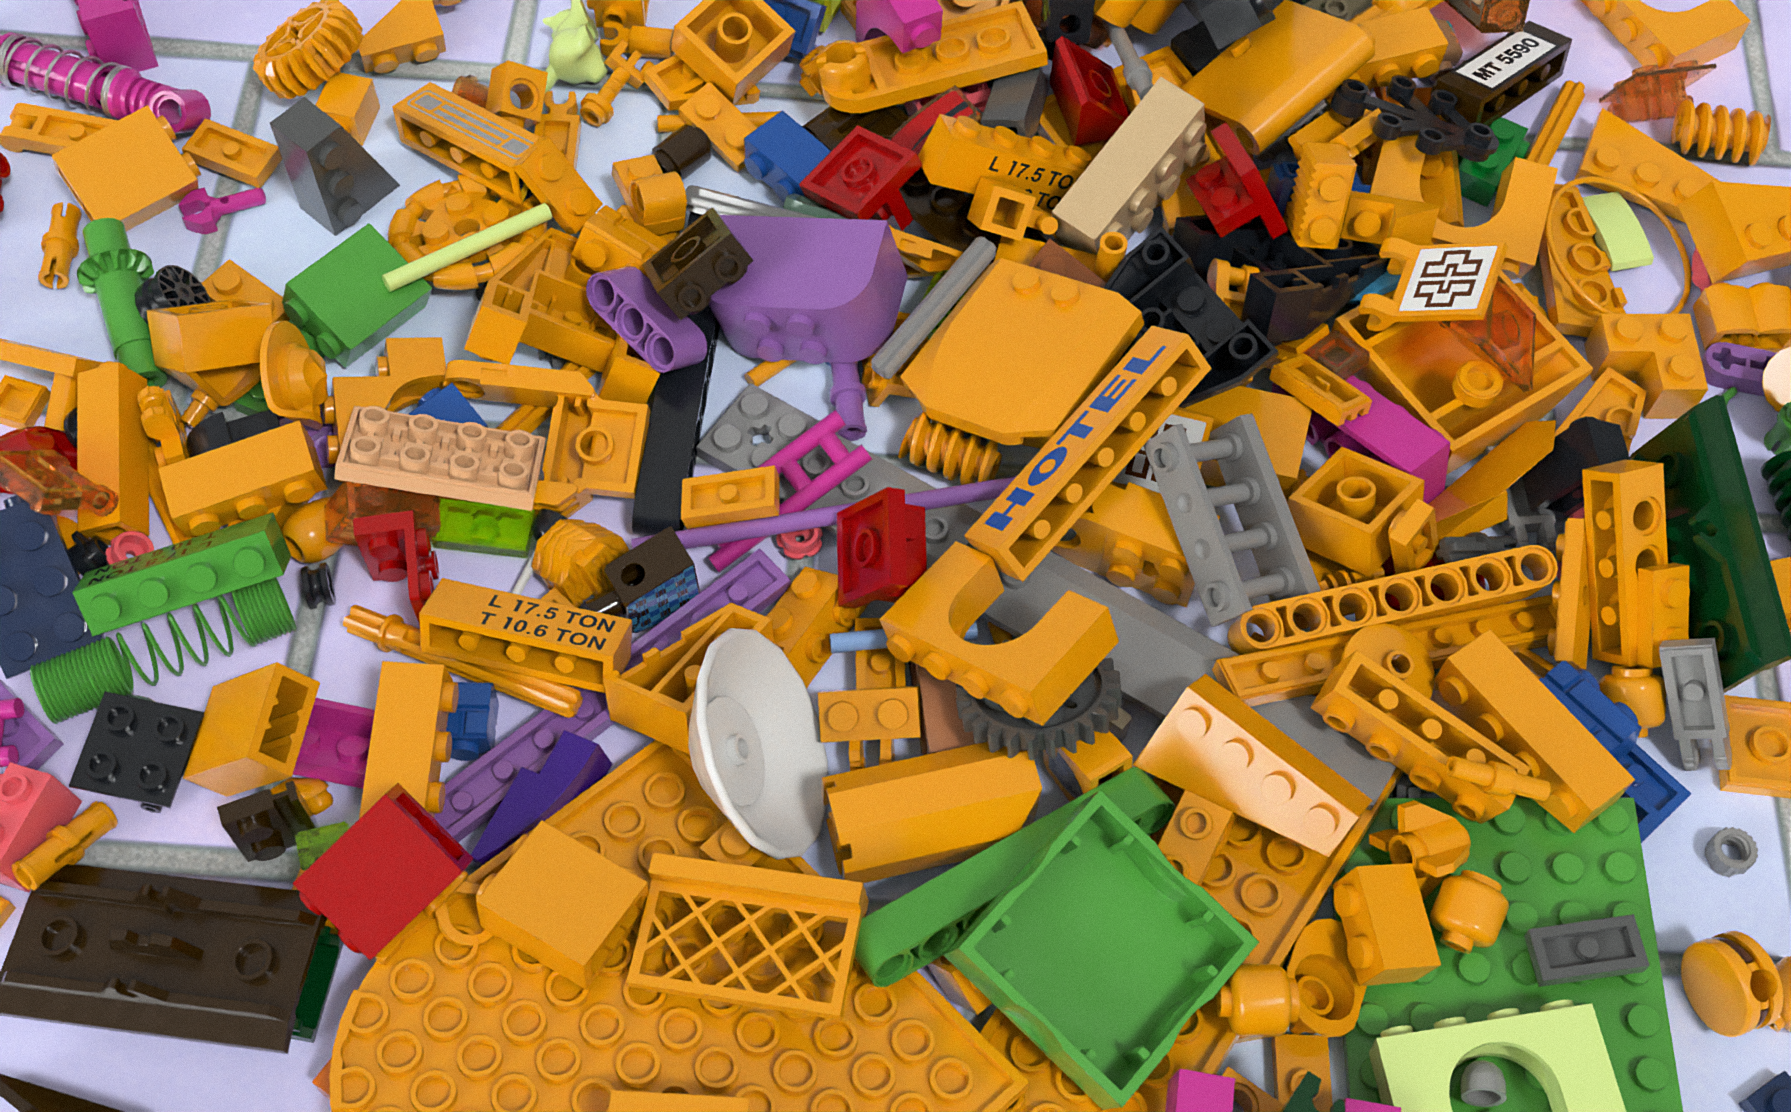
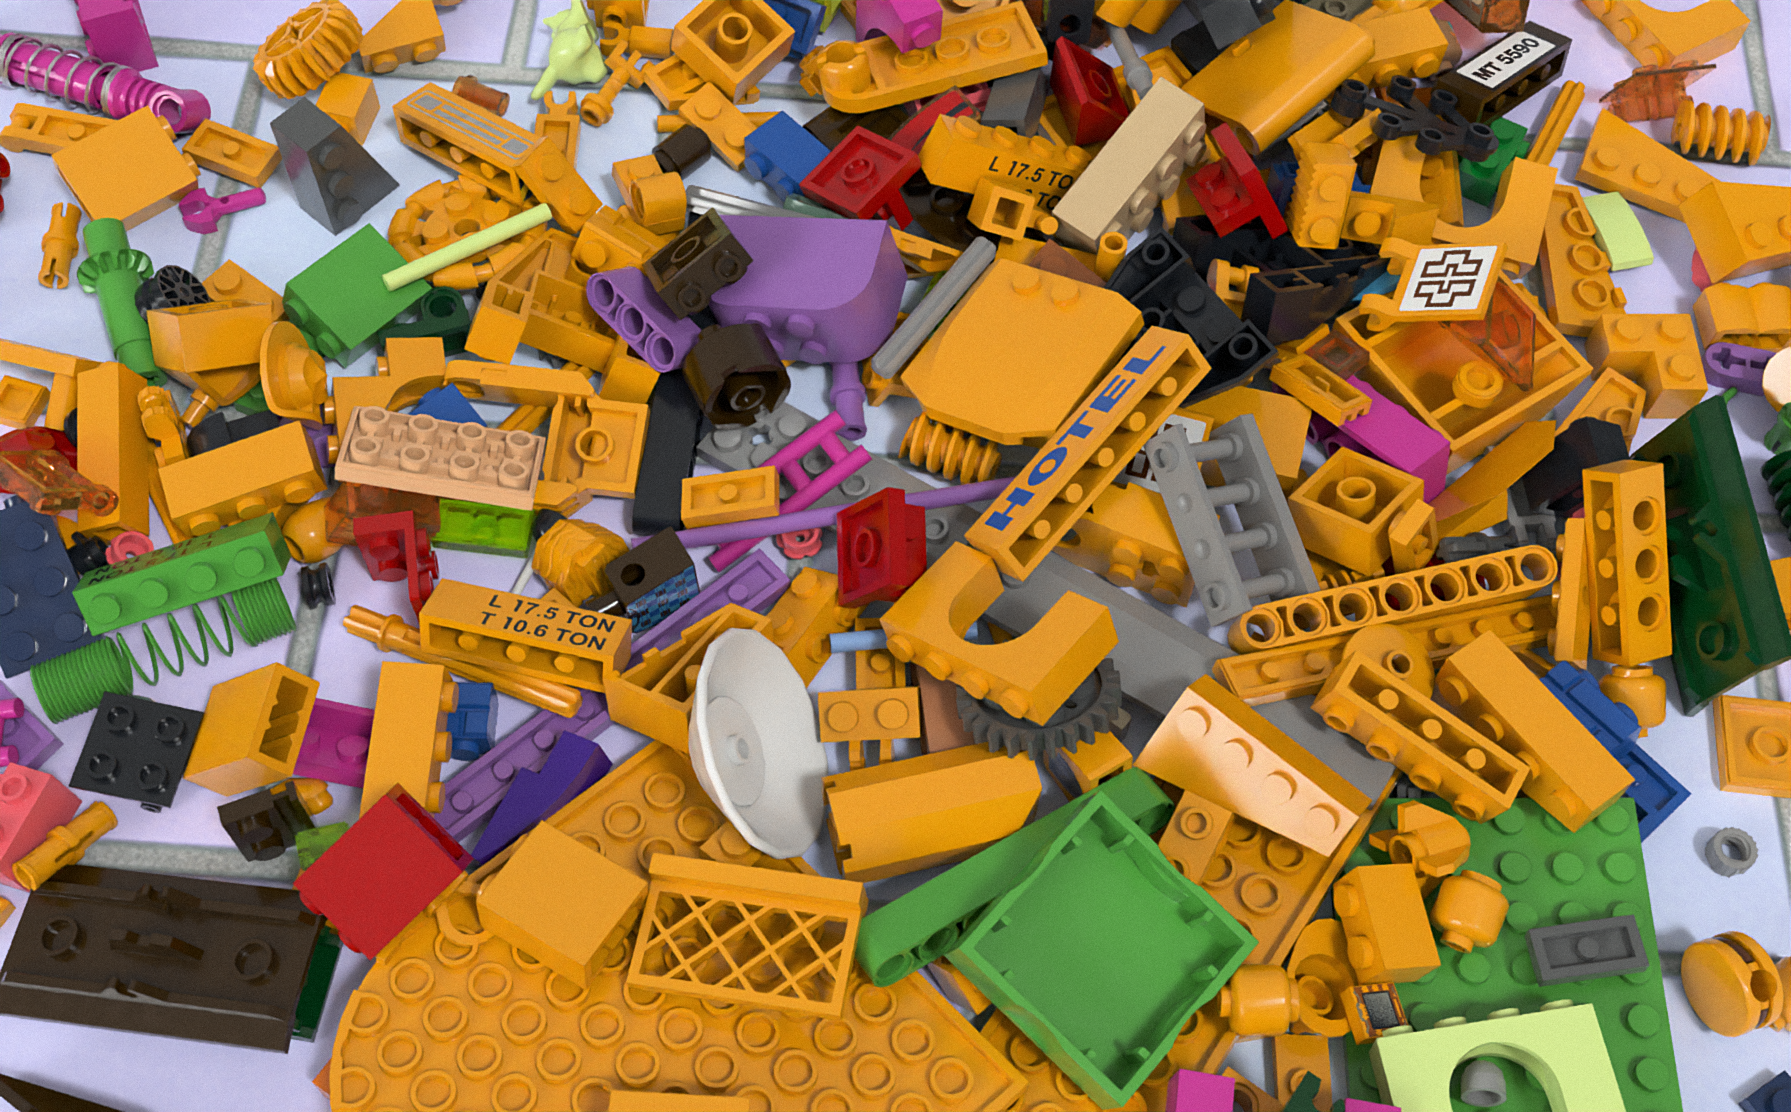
(434, 308): none -> dark green plate
(526, 83): light orange brick -> none
(735, 375): none -> dark brown brick
(1372, 1010): none -> tile
(1497, 778): light orange bar -> none
(1552, 248): light orange piece -> none
(1661, 609): light orange plate -> none
(1696, 699): light grey hinge -> none

